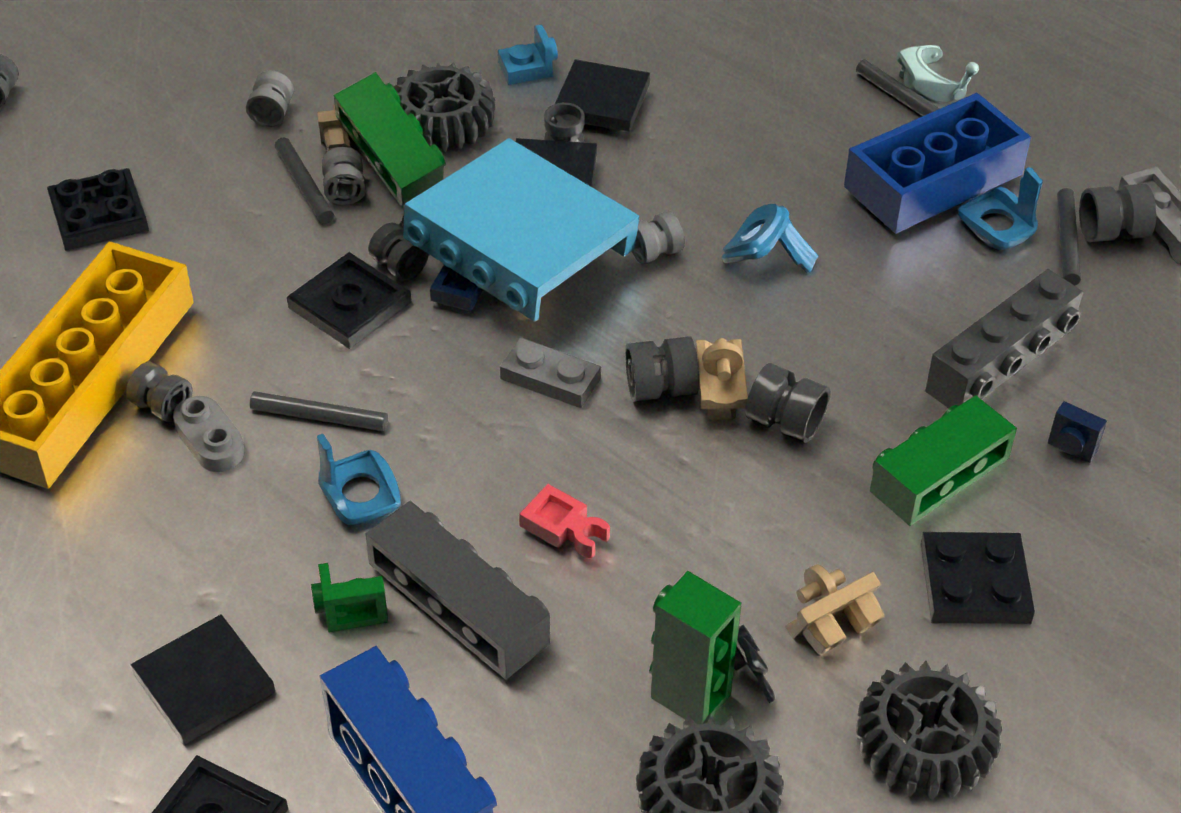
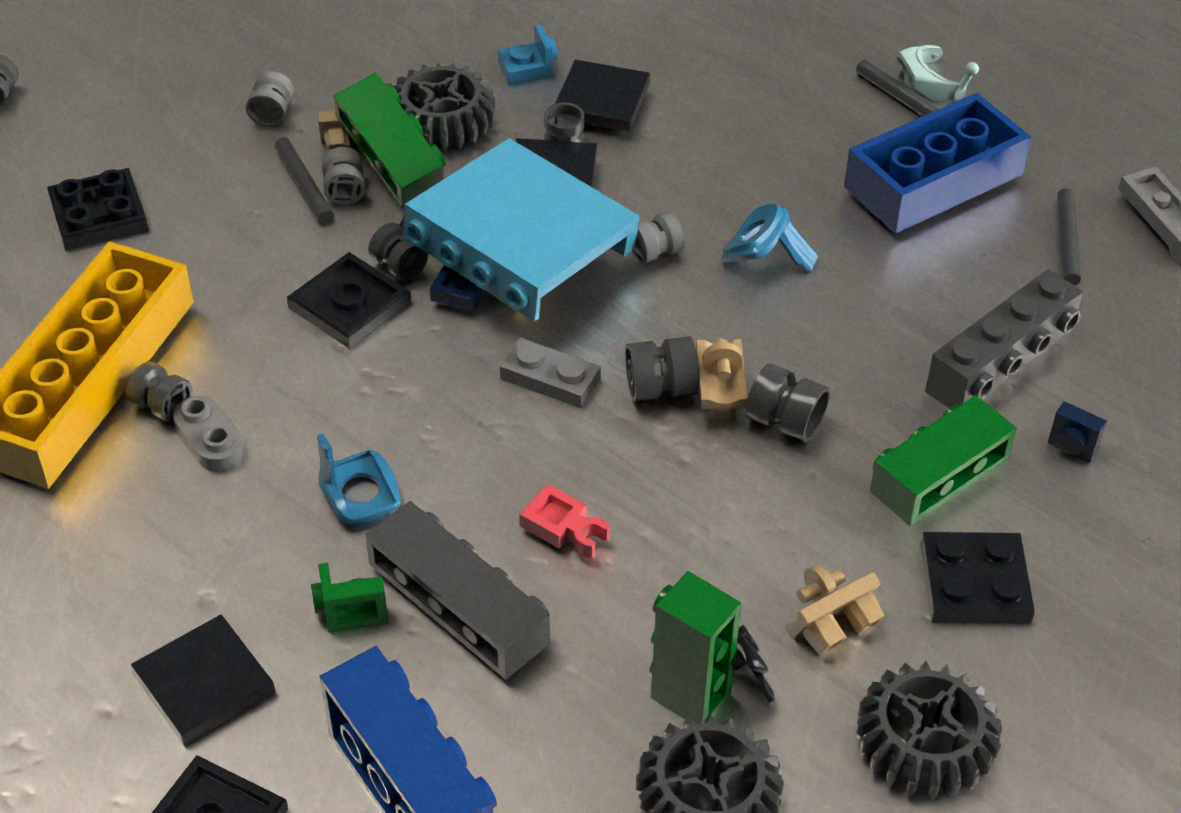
(318, 411): dark grey bar -> none
(1001, 200): dark azure piece -> none
(1115, 213): dark grey wheel -> none

